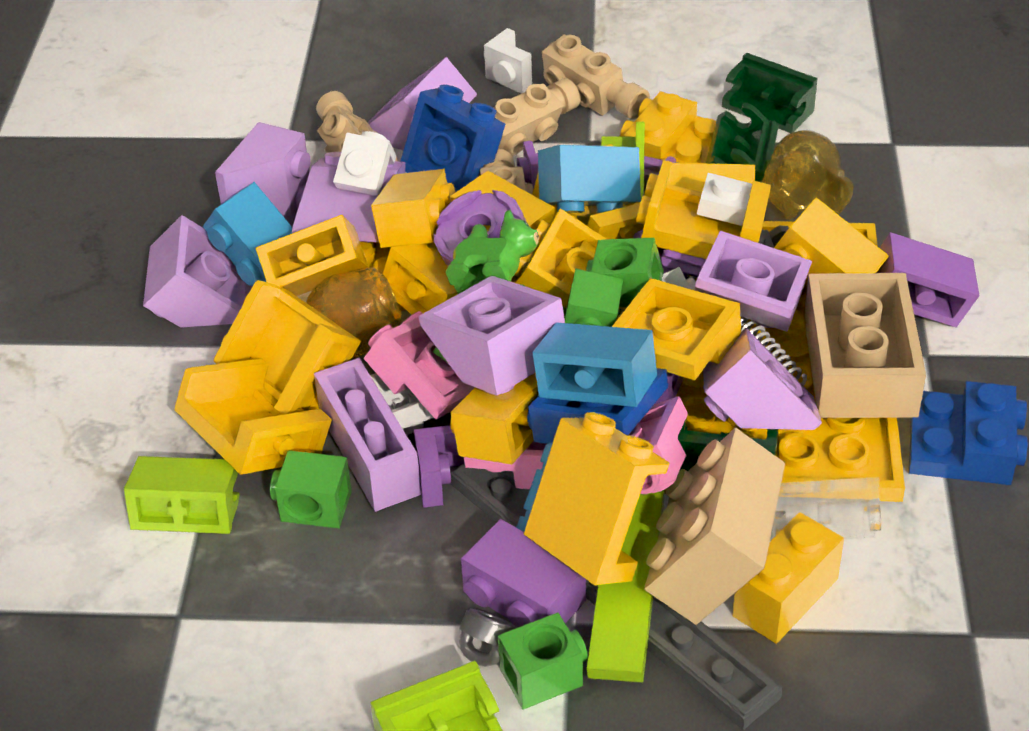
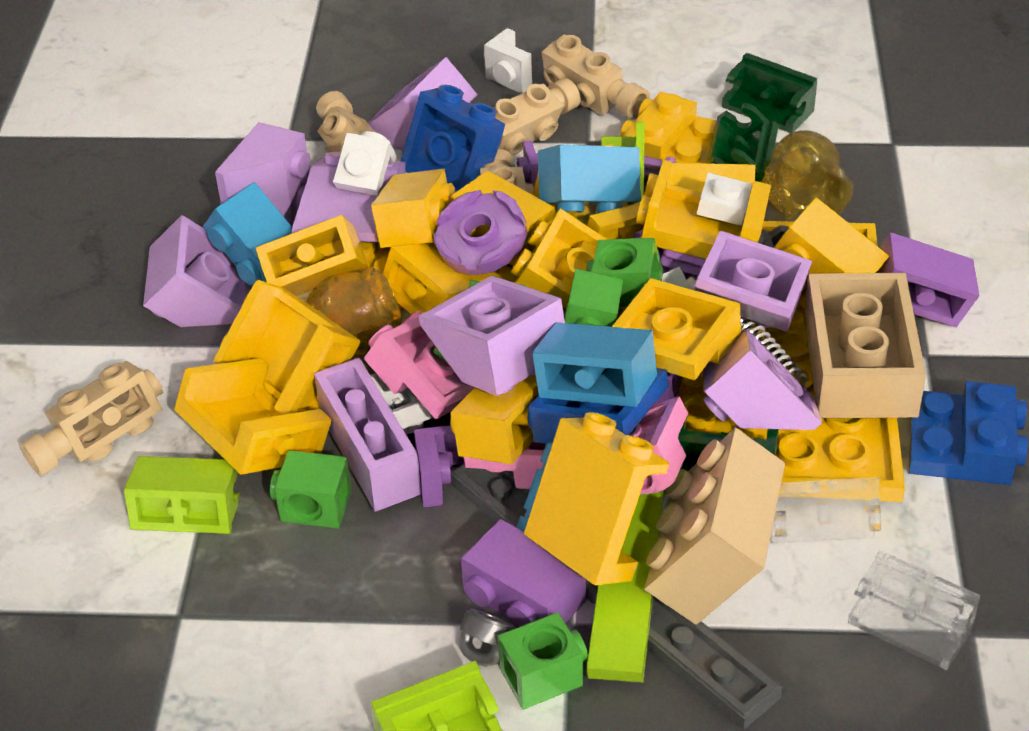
(95, 416): none -> tan brick
(485, 257): bright green animal -> none
(797, 572): yellow brick -> none
(914, 609): none -> clear hinge

